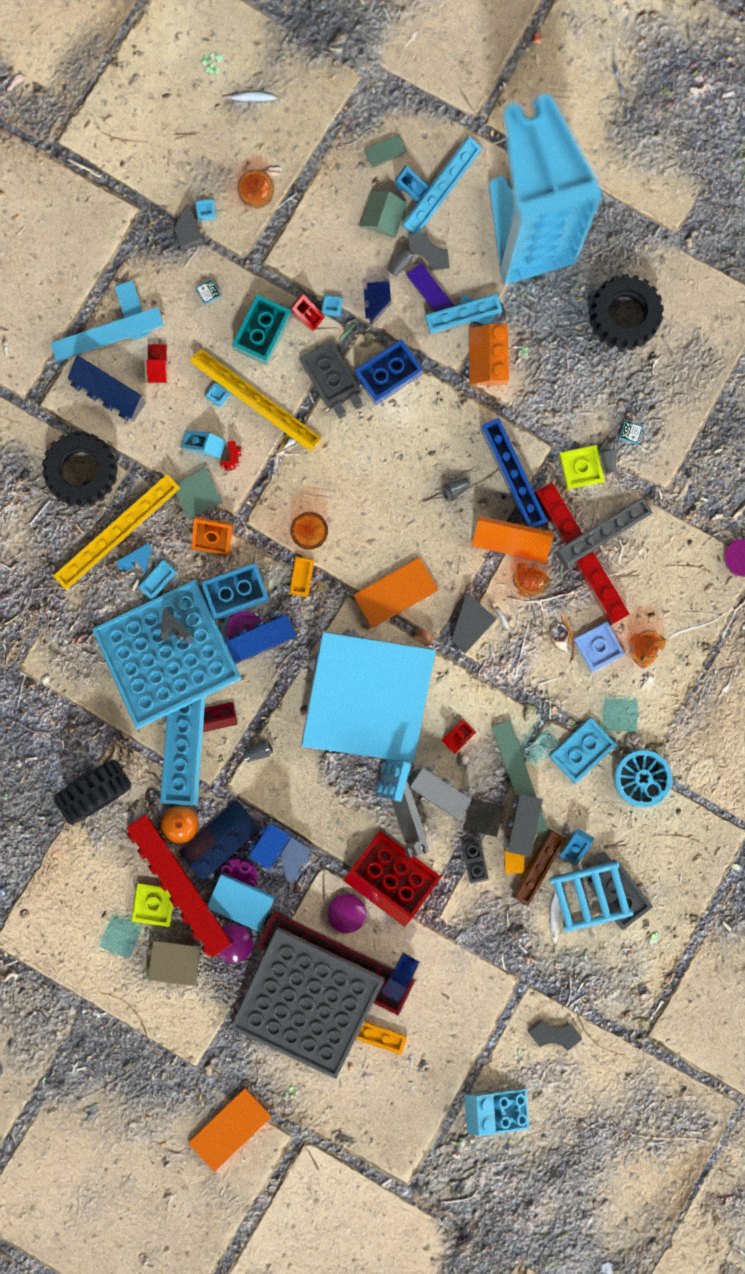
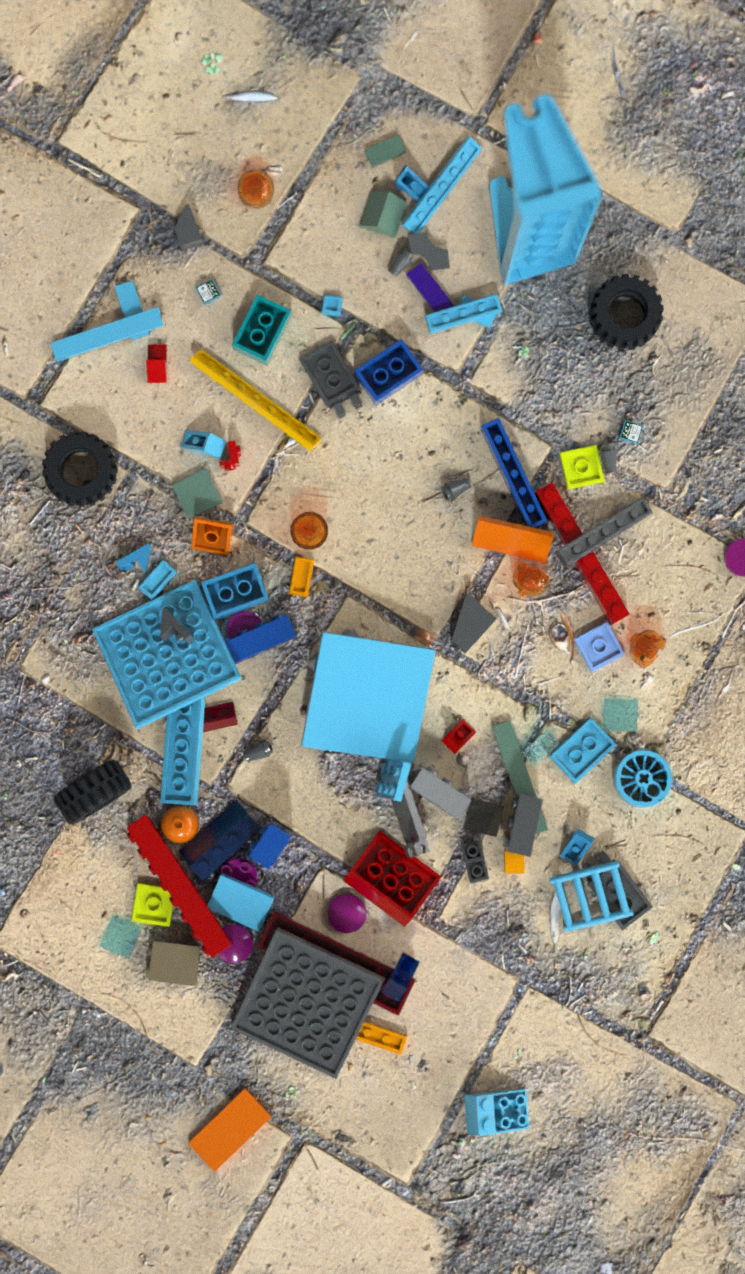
(106, 389): dark blue slope -> none
(116, 532): yellow plate -> none
(205, 210): medium azure tile -> none
(217, 394): medium azure tile -> none
(293, 857): sand blue slope -> none
(306, 312): red slope -> none
(378, 299): clear blue slope -> none
(395, 593): orange tile -> none
(488, 355): orange slope -> none
(538, 867): reddish brown tile -> none
(546, 1034): dark grey tile -> none

